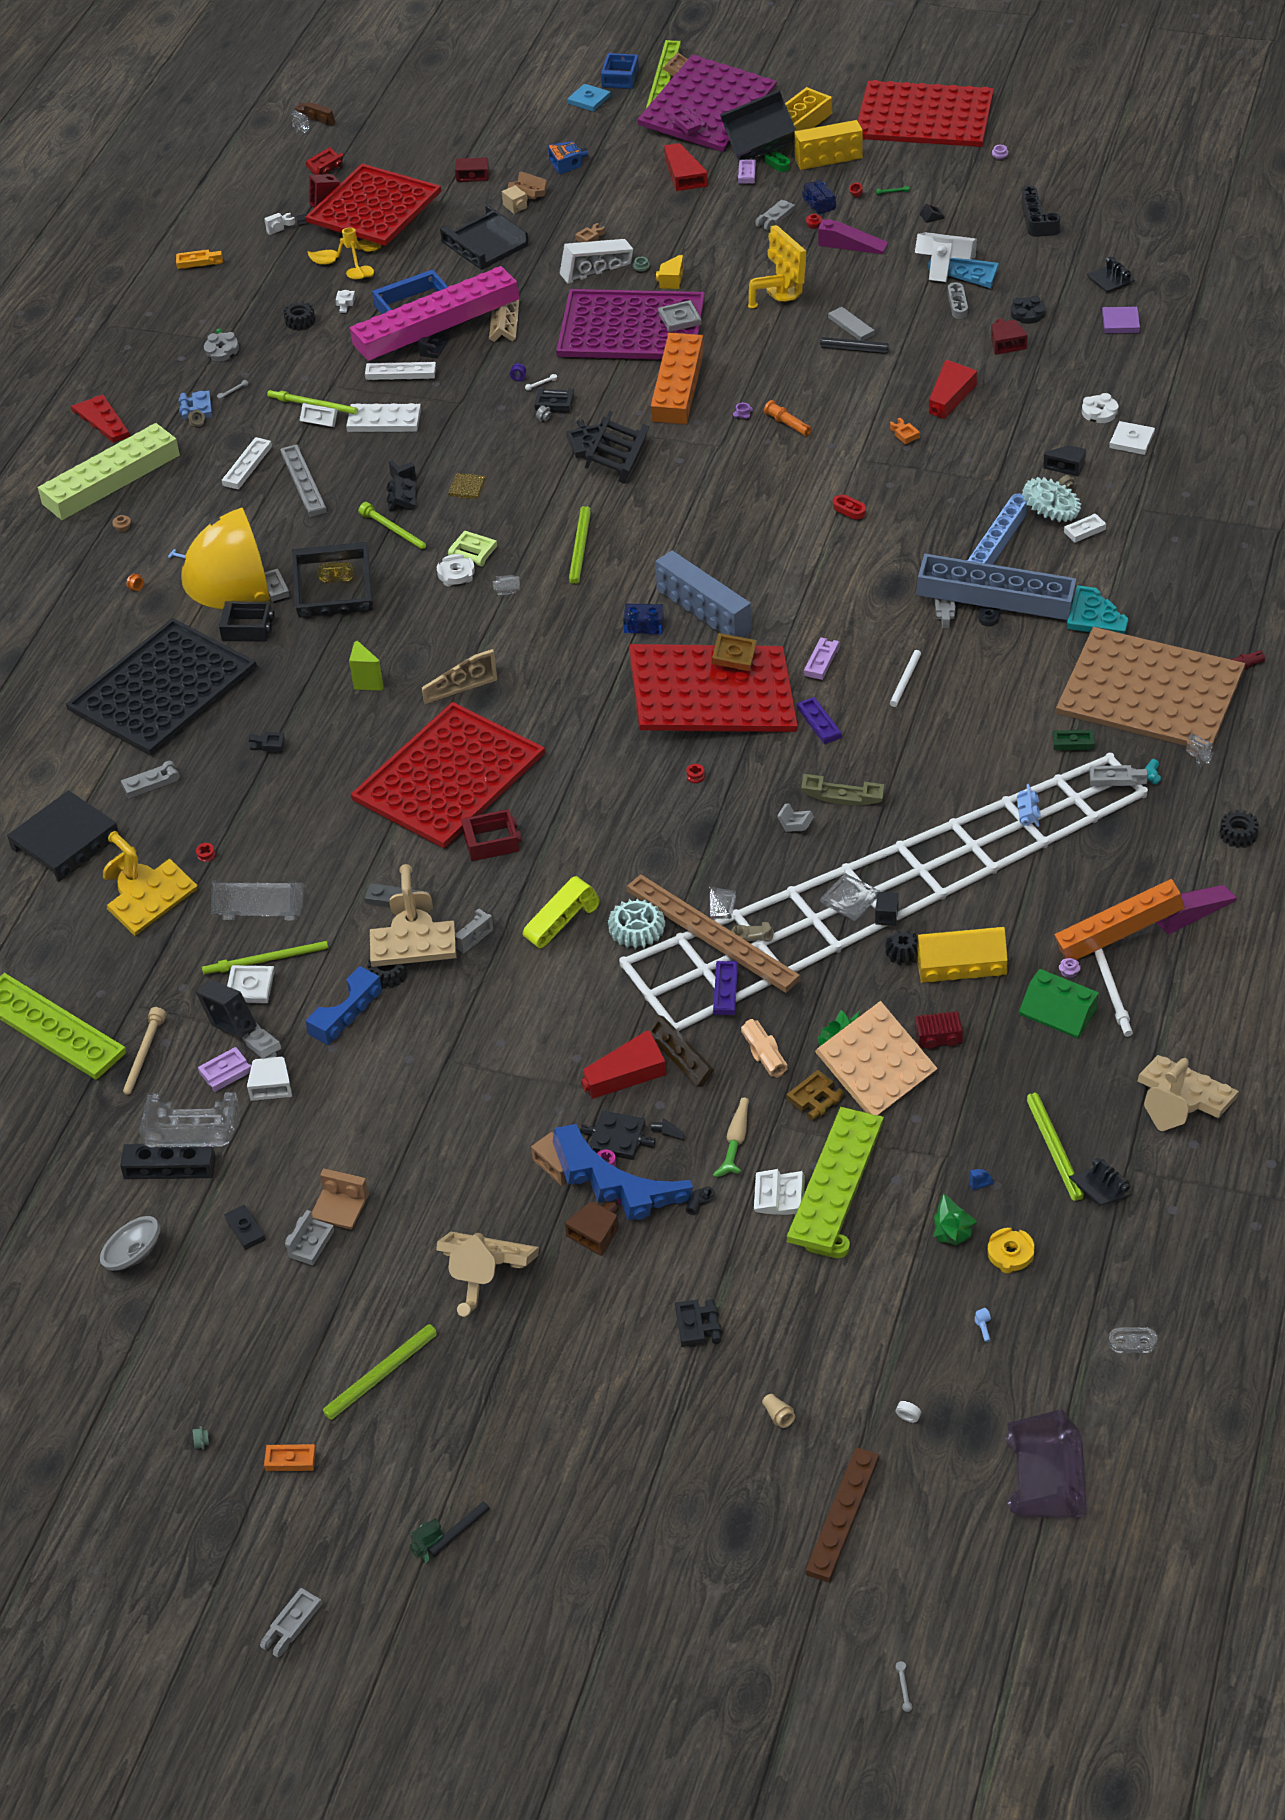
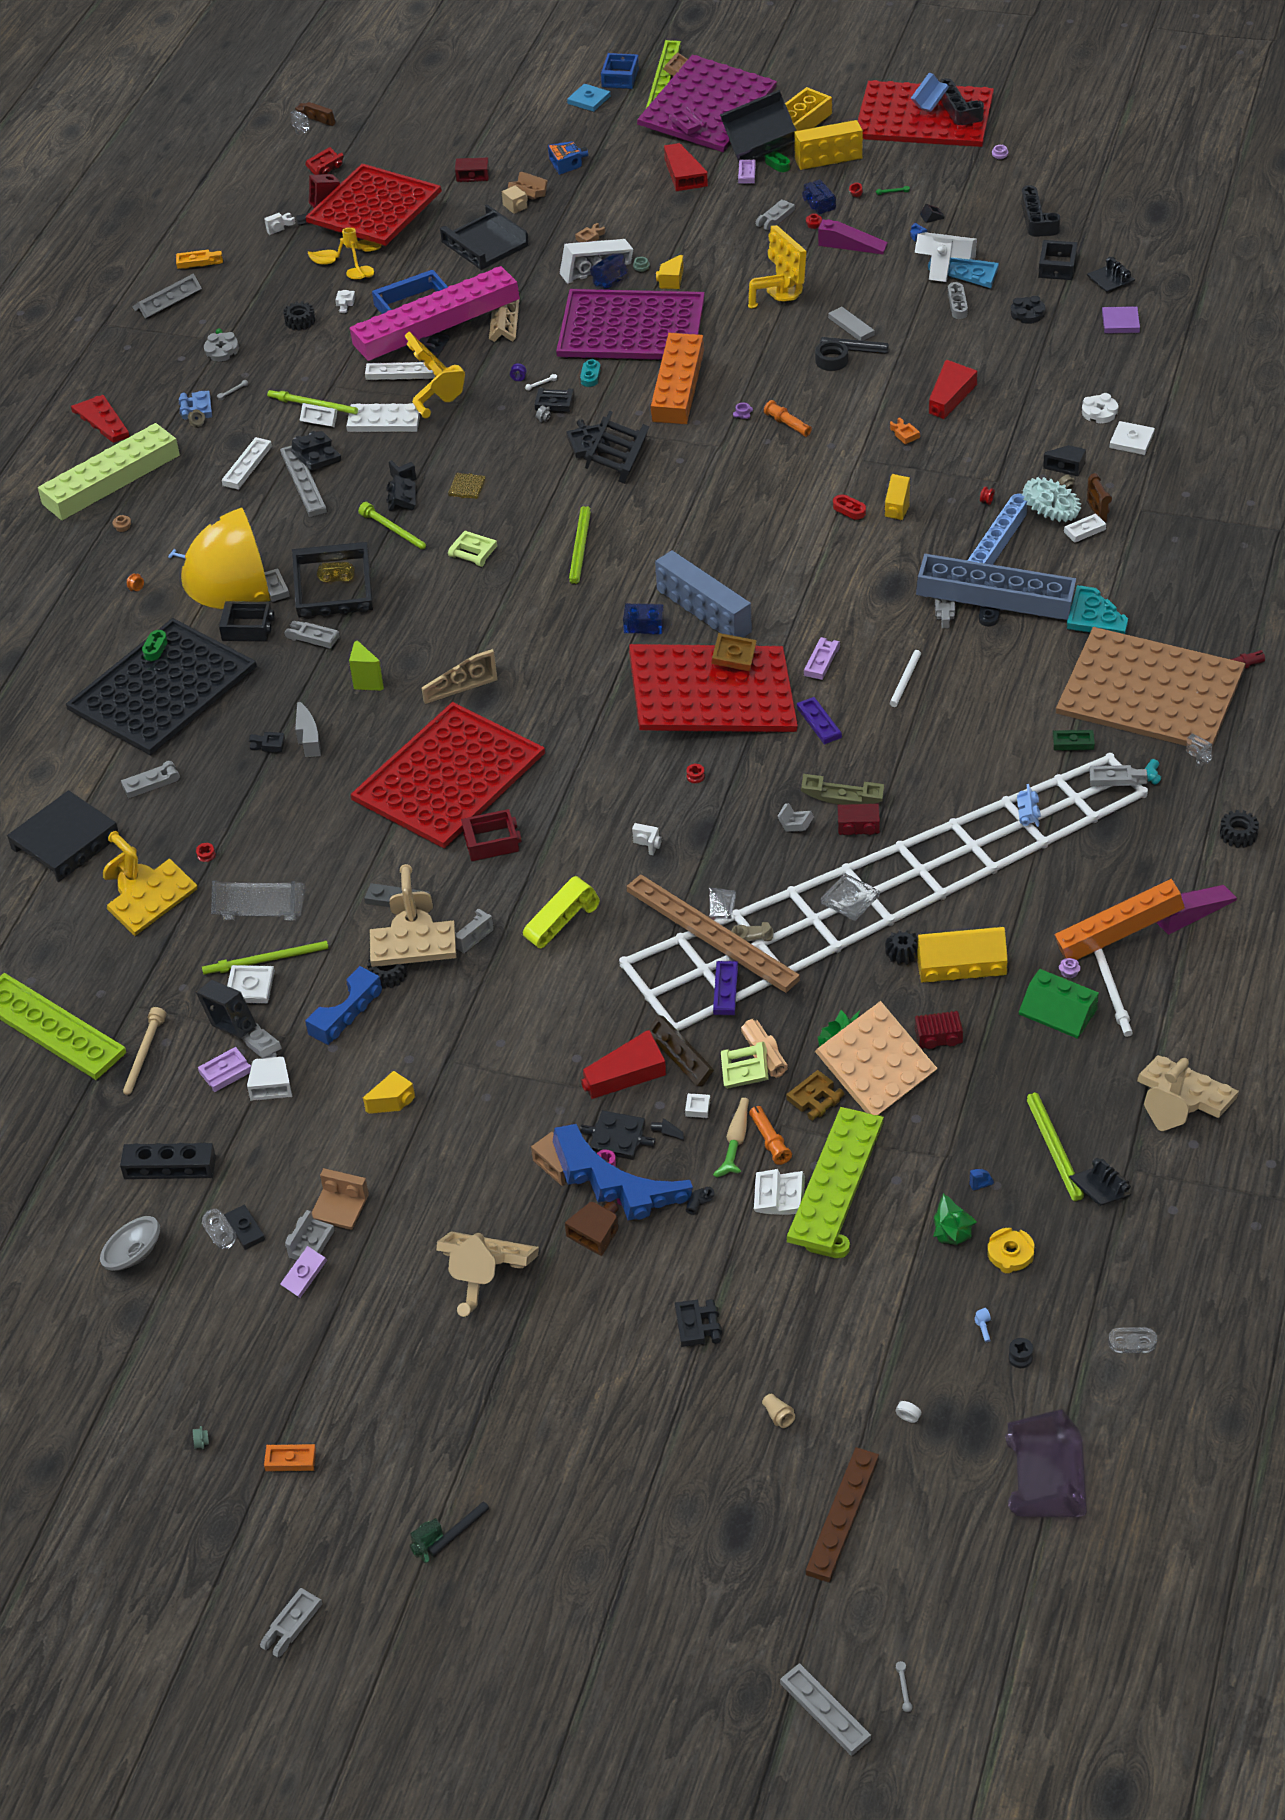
(156, 640): none -> green beam
(168, 296): none -> light grey fence
(189, 1127): clear windscreen -> none
(219, 1230): none -> clear plate
(303, 1272): none -> lavender plate
(307, 732): none -> light grey slope
(312, 634): none -> light grey hinge
(315, 450): none -> black plate
(379, 1372): lime axle -> none
(389, 1095): none -> yellow slope
(447, 383): none -> yellow plate
(464, 571): white plate -> none
(506, 584): clear brick -> none
(590, 373): none -> teal plate
(609, 270): none -> clear blue brick
(636, 929): light aqua gear -> none
(646, 836): none -> white bracket
(679, 316): light grey tile -> none
(697, 1105): none -> white plate
(744, 1071): none -> yellowish green plate
(773, 1141): none -> orange pin
(825, 1709): none -> light grey plate
(831, 363): none -> black tyre
(858, 819): none -> dark red brick
(886, 908): black brick -> none
(897, 497): none -> yellow slope
(915, 230): none -> blue tile
(929, 93): none -> medium blue panel
(958, 109): none -> black beam
(987, 495): none -> red bush
(1008, 336): dark red torso -> none
(1022, 1359): none -> black wheel
(1065, 269): none -> black window
(1097, 497): none -> reddish brown plate

